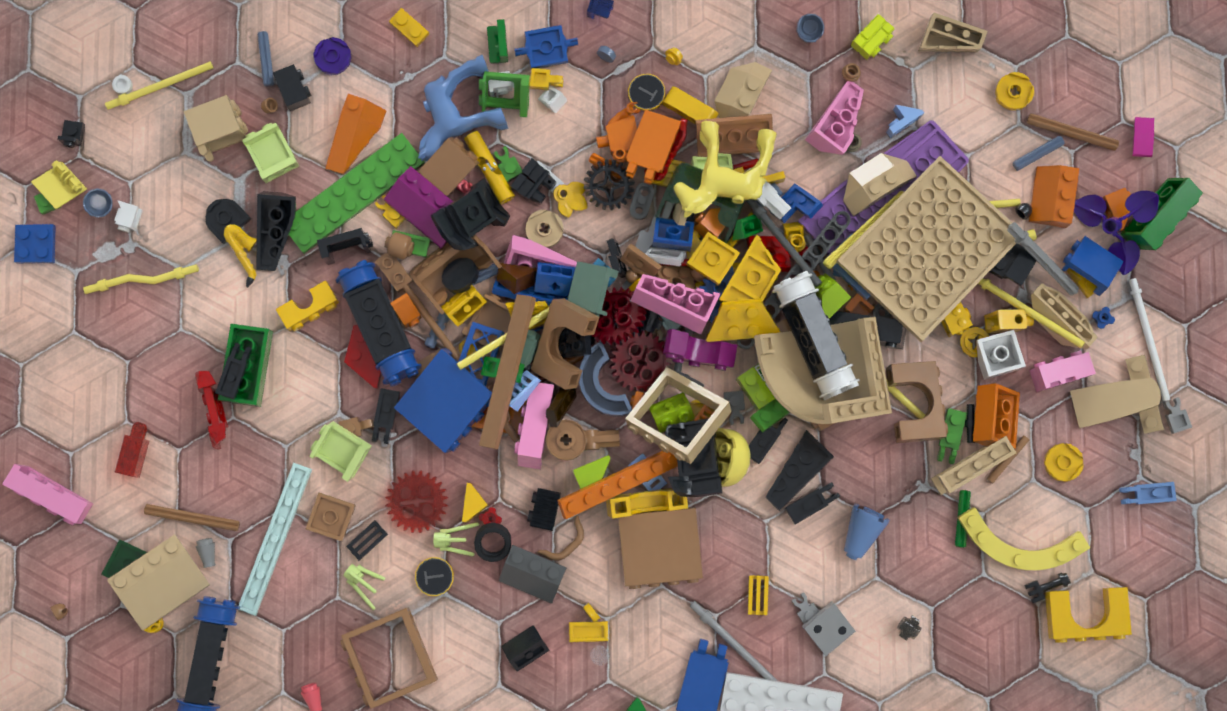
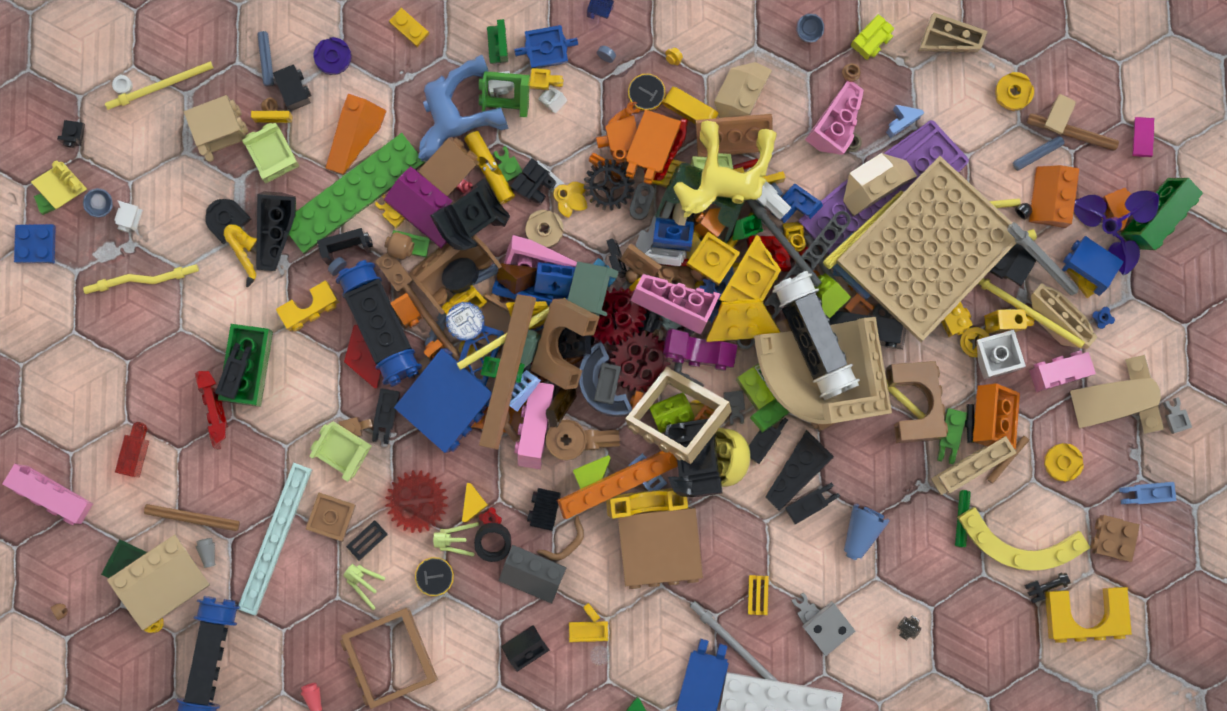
(271, 116): none -> yellow tile
(337, 265): none -> sand blue tile
(433, 348): none -> orange plate
(465, 321): none -> tile
(607, 383): none -> dark grey tile
(1060, 114): none -> tan slope
(1115, 538): none -> medium nougat plate
(1136, 292): white bar -> none

